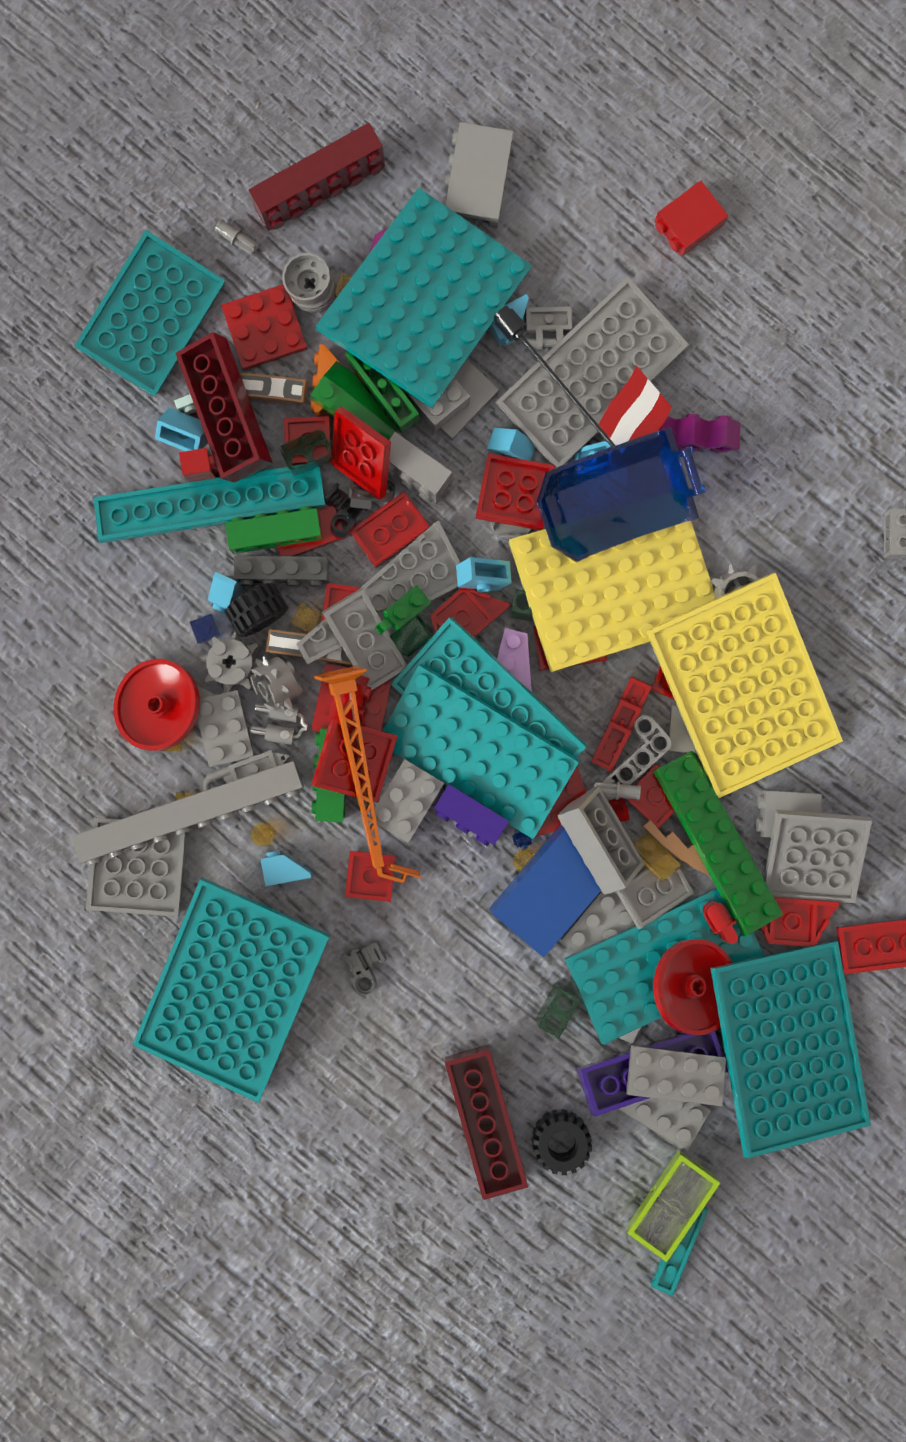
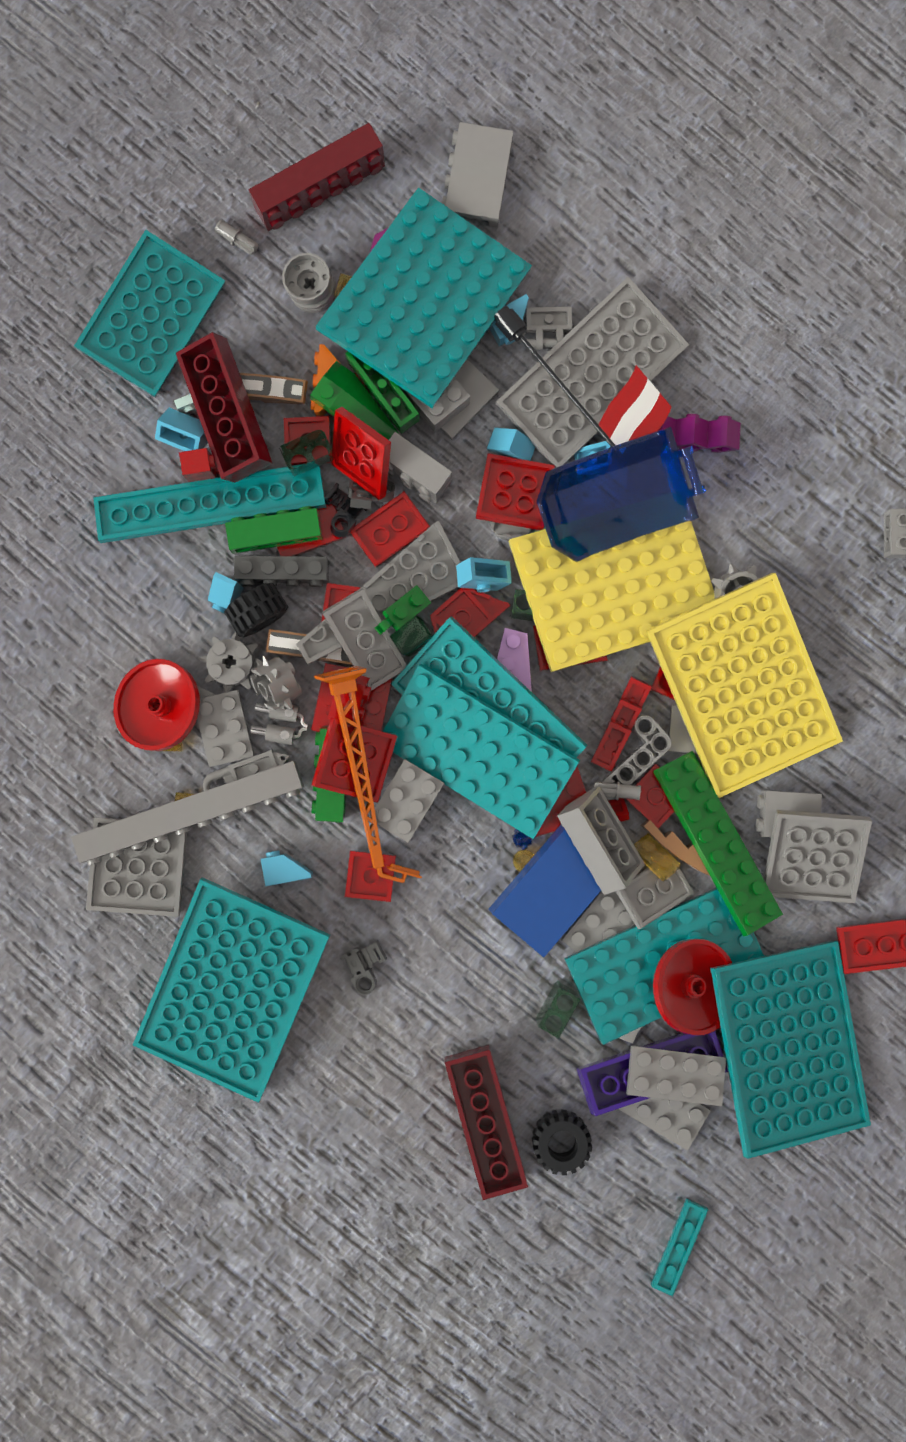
(204, 628): clear blue plate -> none
(262, 834): clear yellow plate -> none
(264, 327): red plate -> none
(306, 618): clear yellow plate -> none
(470, 815): dark purple brick -> none
(672, 1205): clear brick -> none
(690, 218): red brick -> none
(720, 921): red arm -> none
(800, 922): red wing -> none

